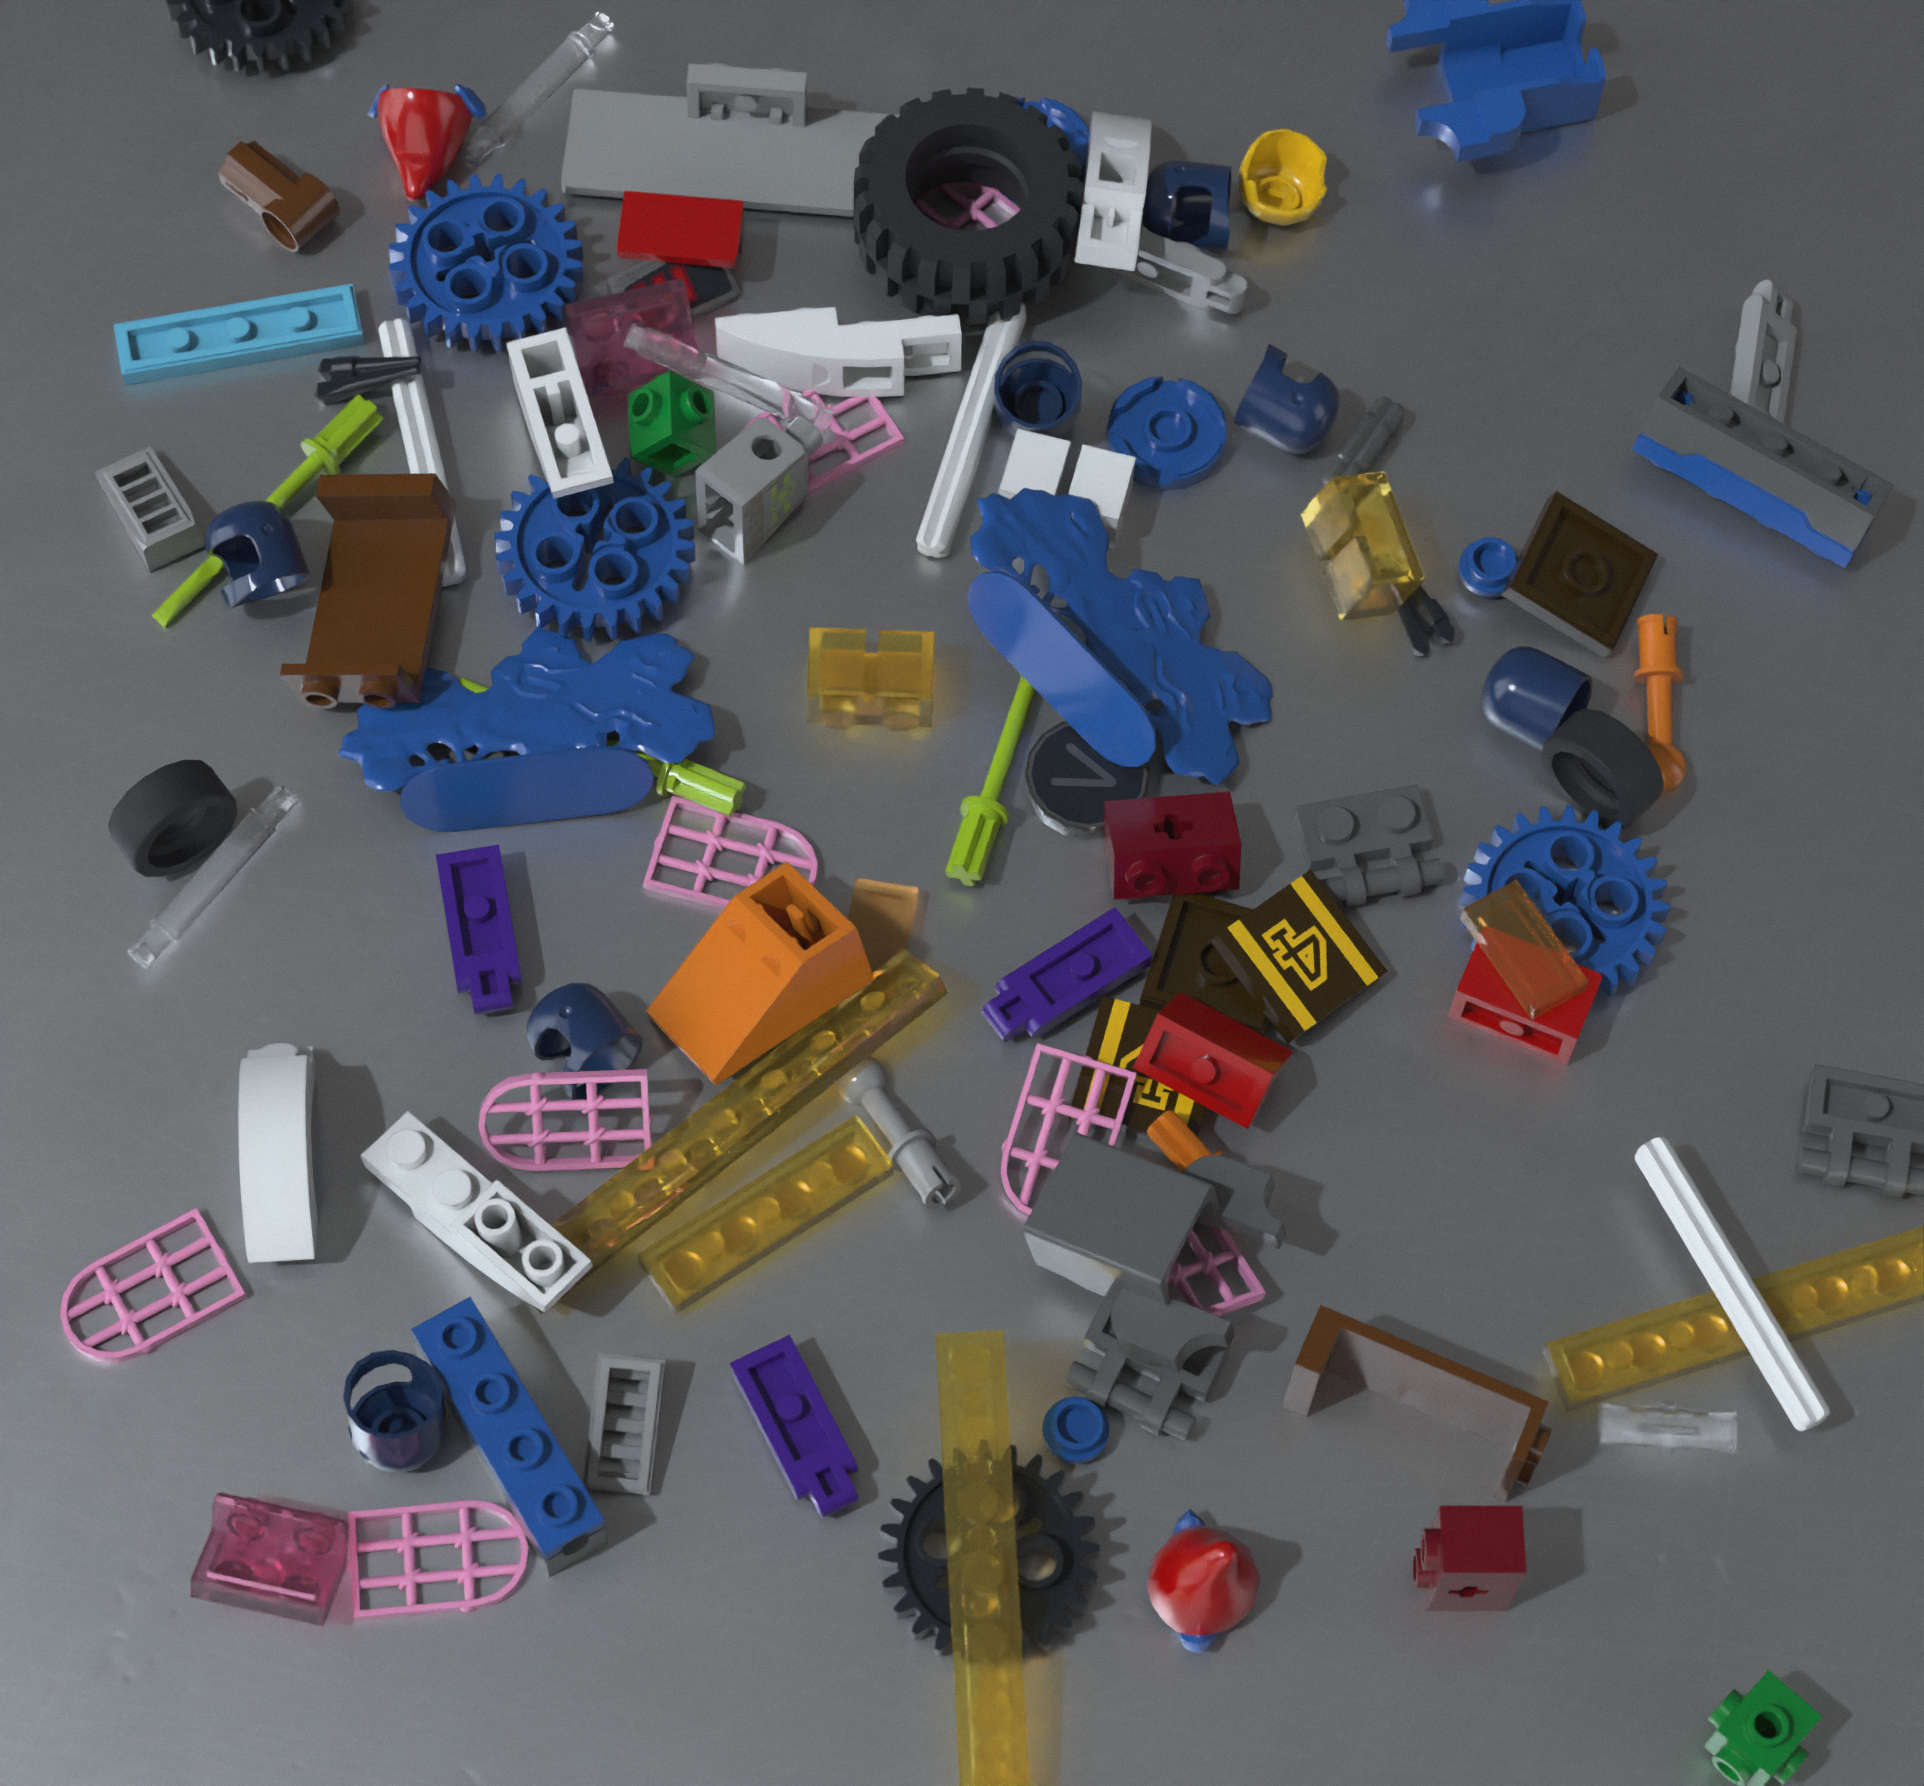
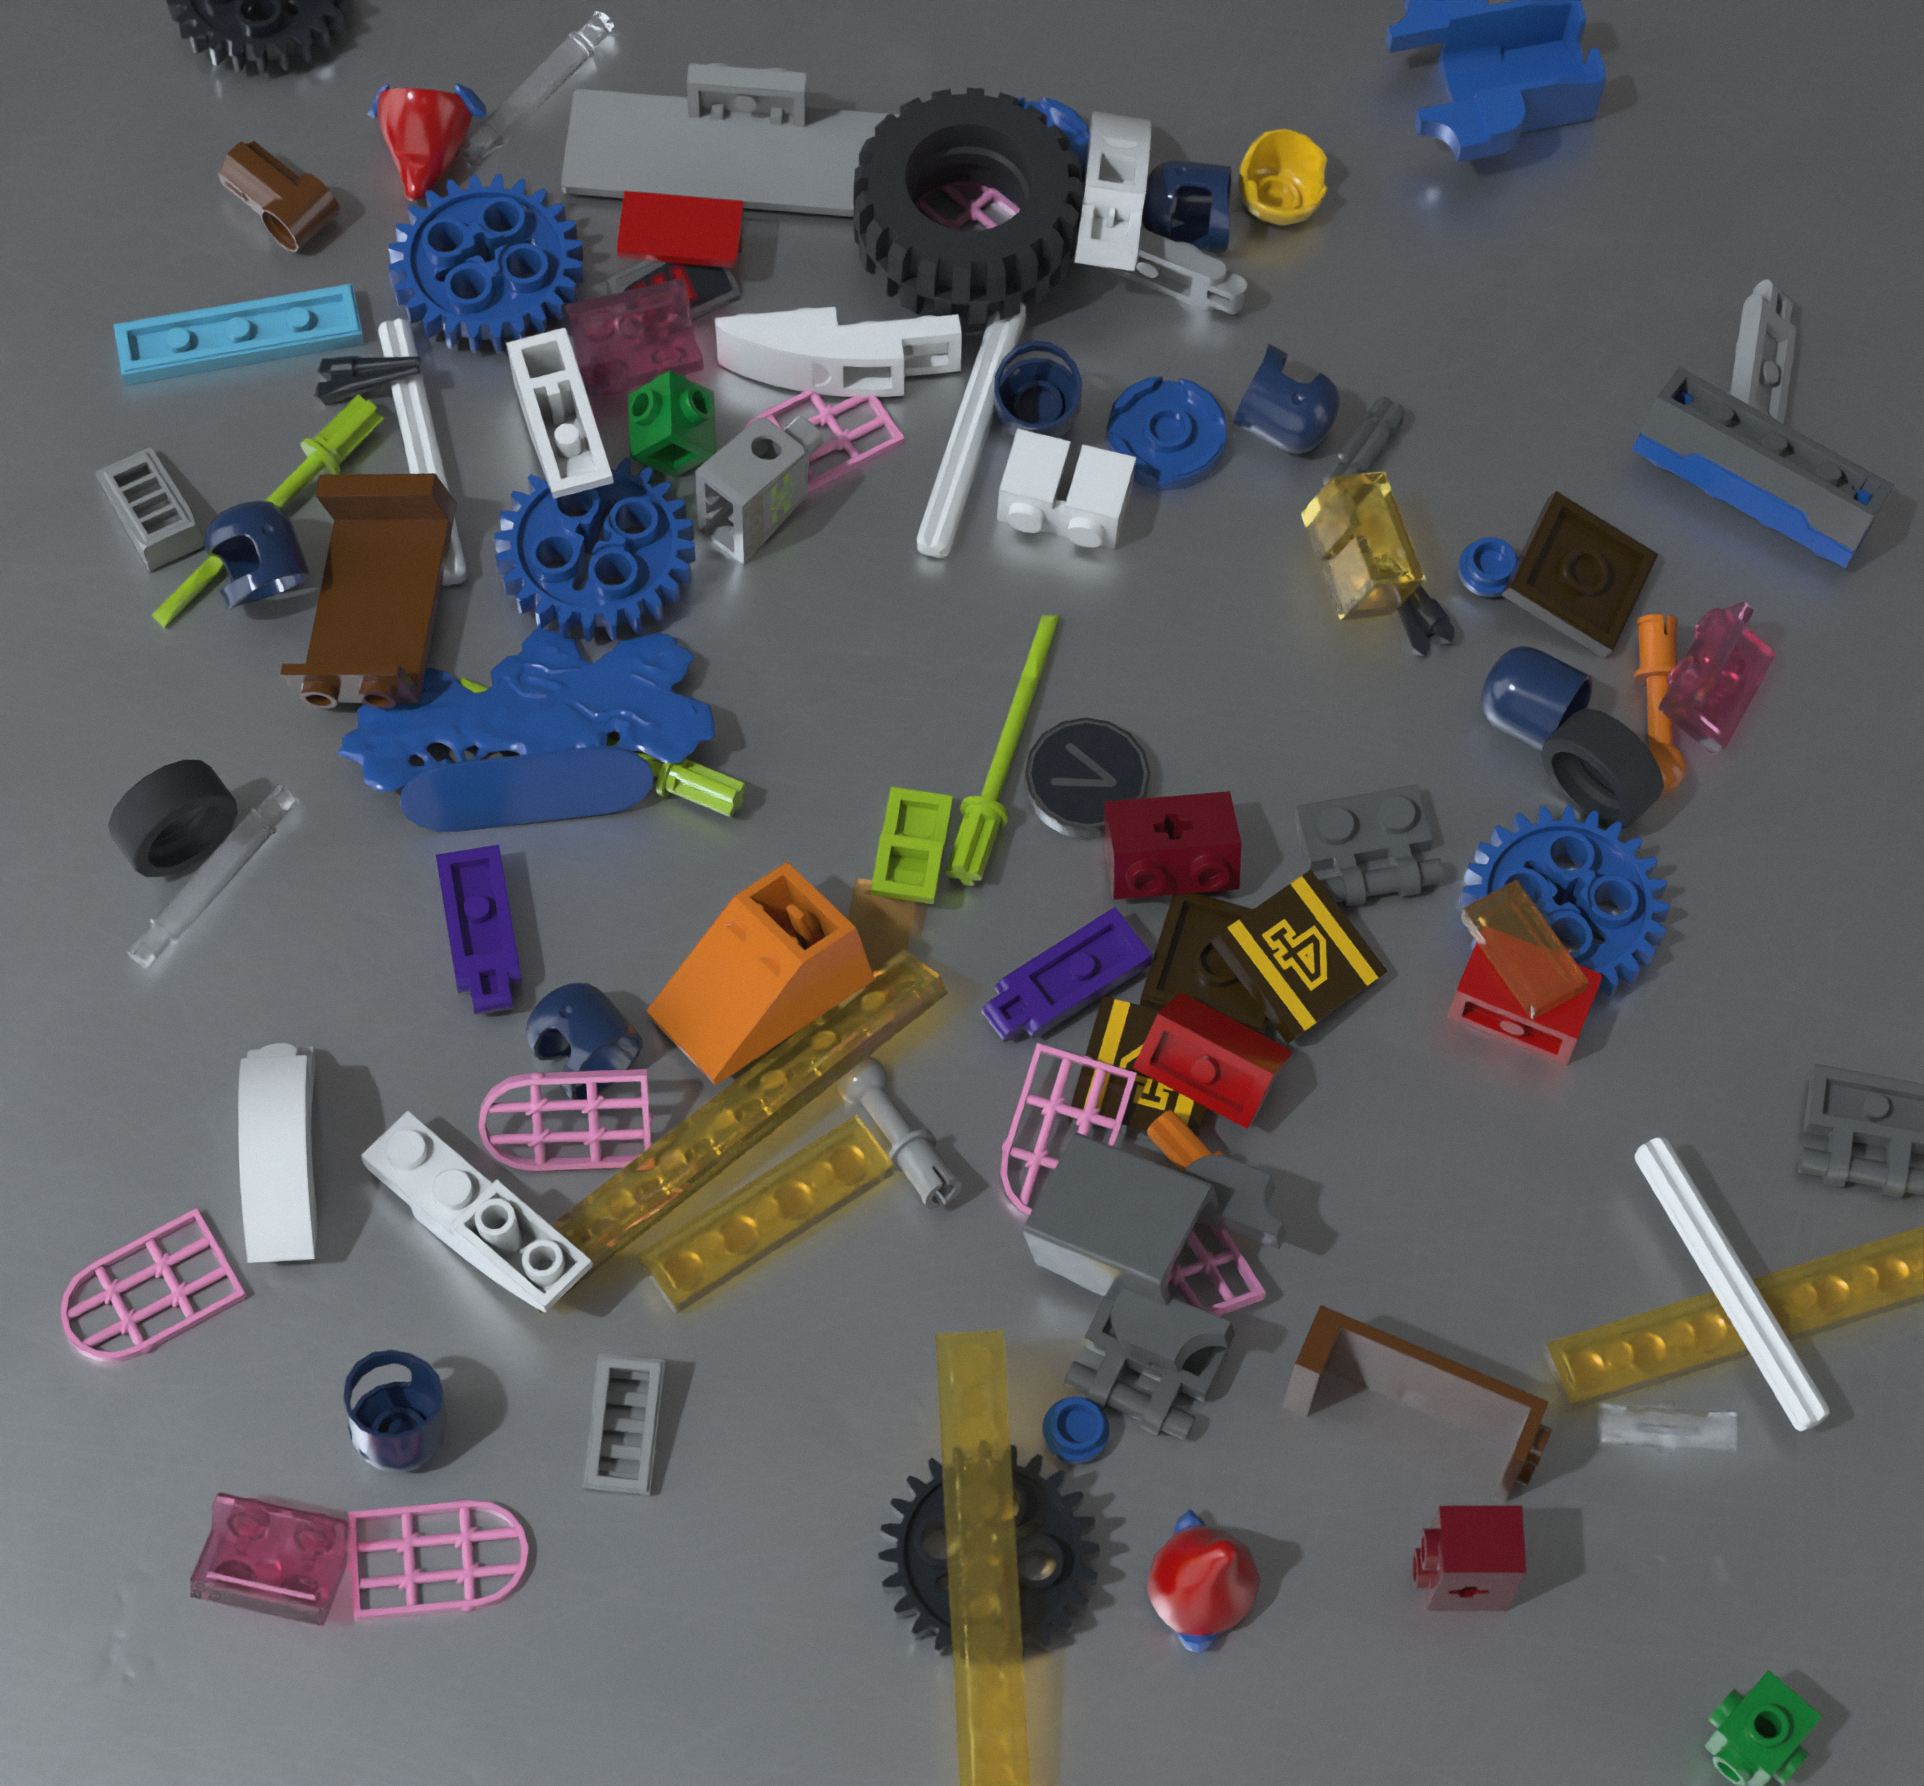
(510, 1437): blue piece -> none
(715, 841): bright pink window -> none
(726, 377): clear piece -> none
(797, 1425): dark purple hinge -> none
(870, 688): clear yellow piece -> none
(912, 845): none -> lime slope
(1133, 632): blue plant -> none
(1717, 677): none -> clear pink bracket

